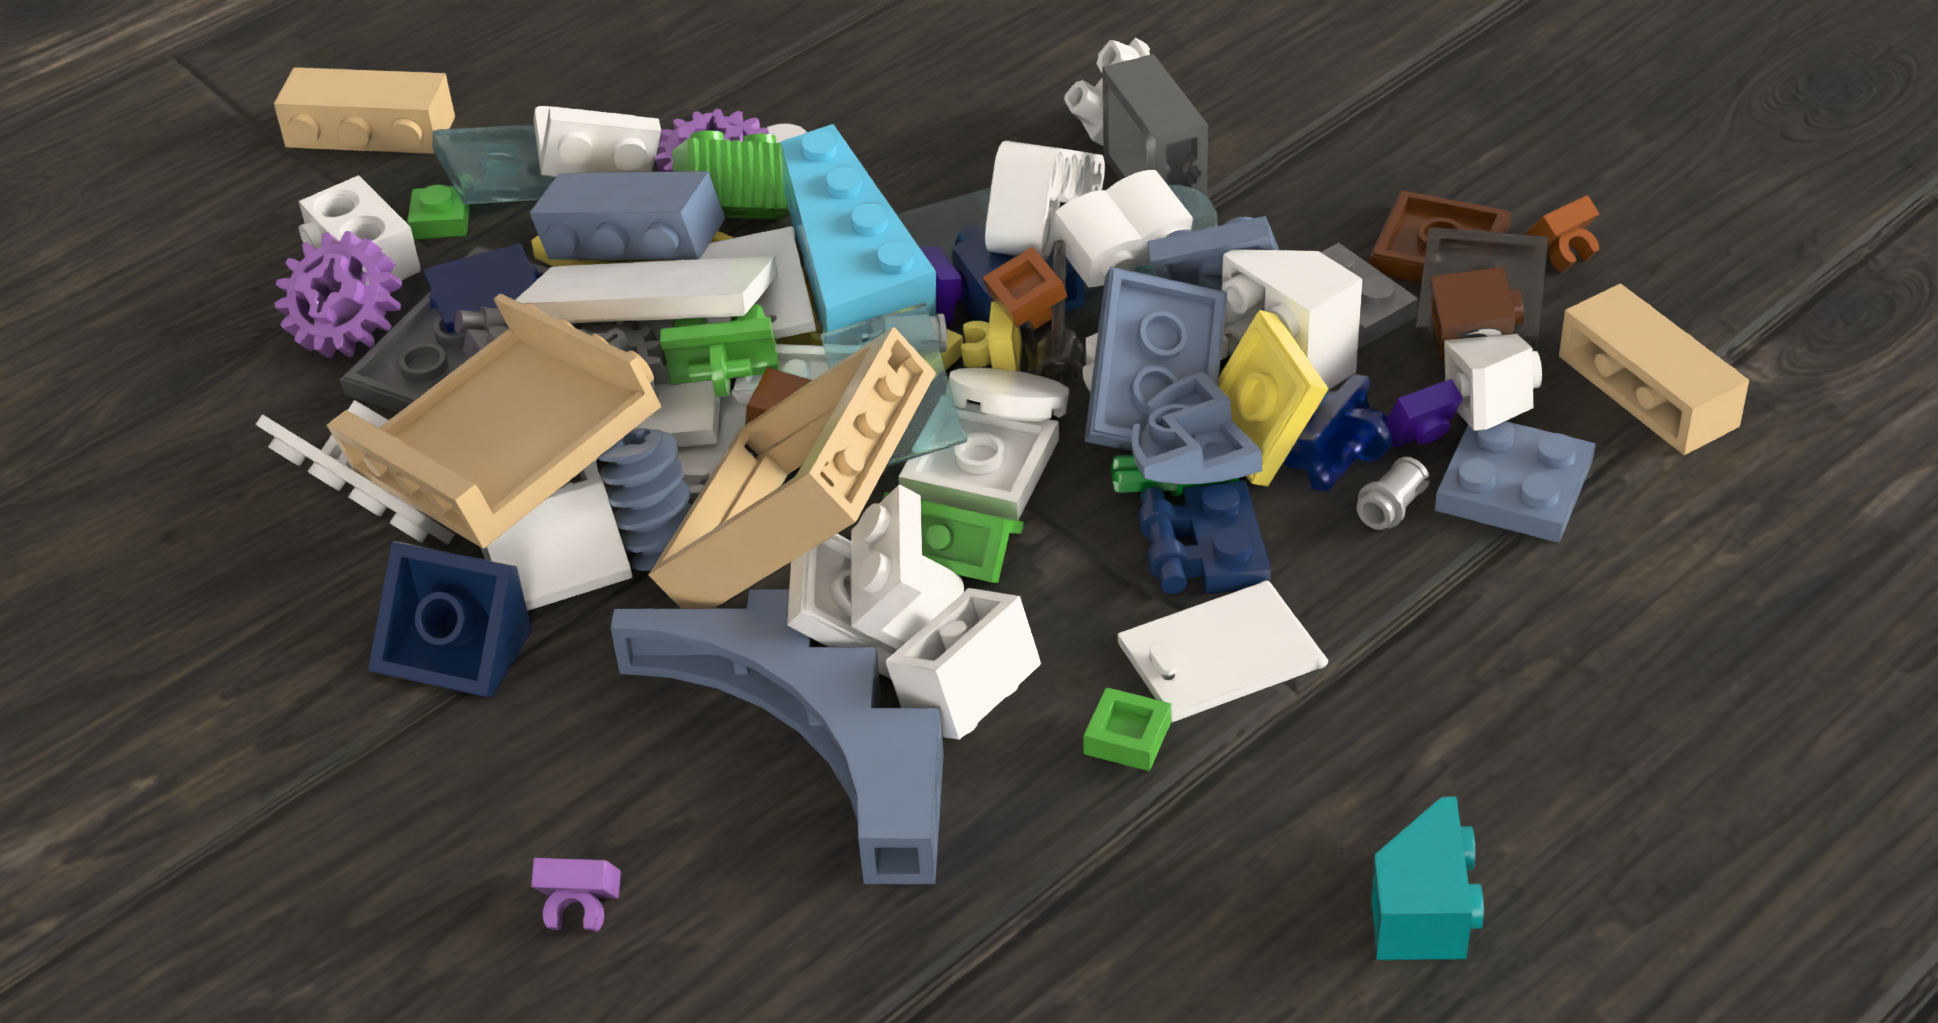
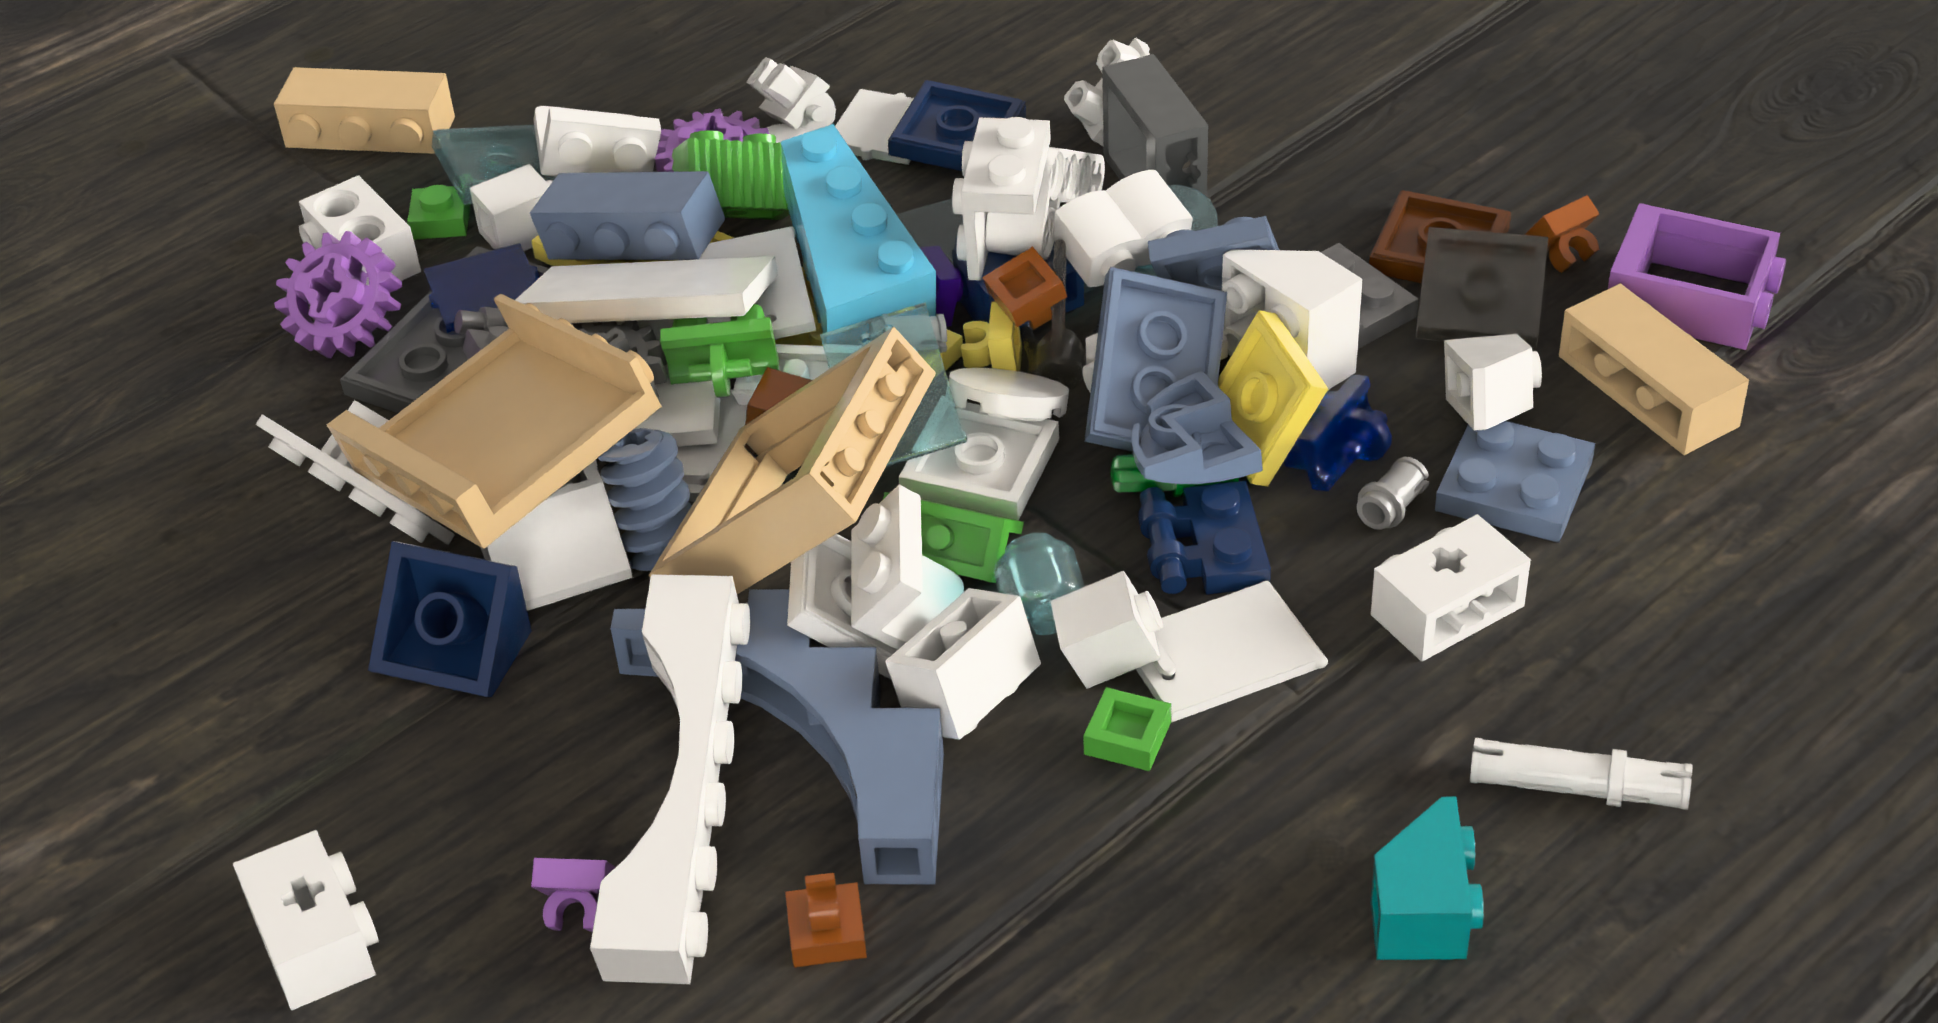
(306, 919): none -> white brick
(505, 205): none -> white brick
(651, 902): none -> white arch
(793, 95): none -> white hips
(825, 922): none -> dark orange tile
(870, 123): none -> white piece
(943, 120): none -> dark blue plate
(1000, 176): none -> white bracket
(1038, 572): none -> clear light blue head
(1107, 629): none -> white brick
(1424, 414): dark purple plate -> none
(1449, 587): none -> white brick
(1473, 305): reddish brown brick -> none
(1582, 773): none -> white pin
(1705, 248): none -> medium lavender window

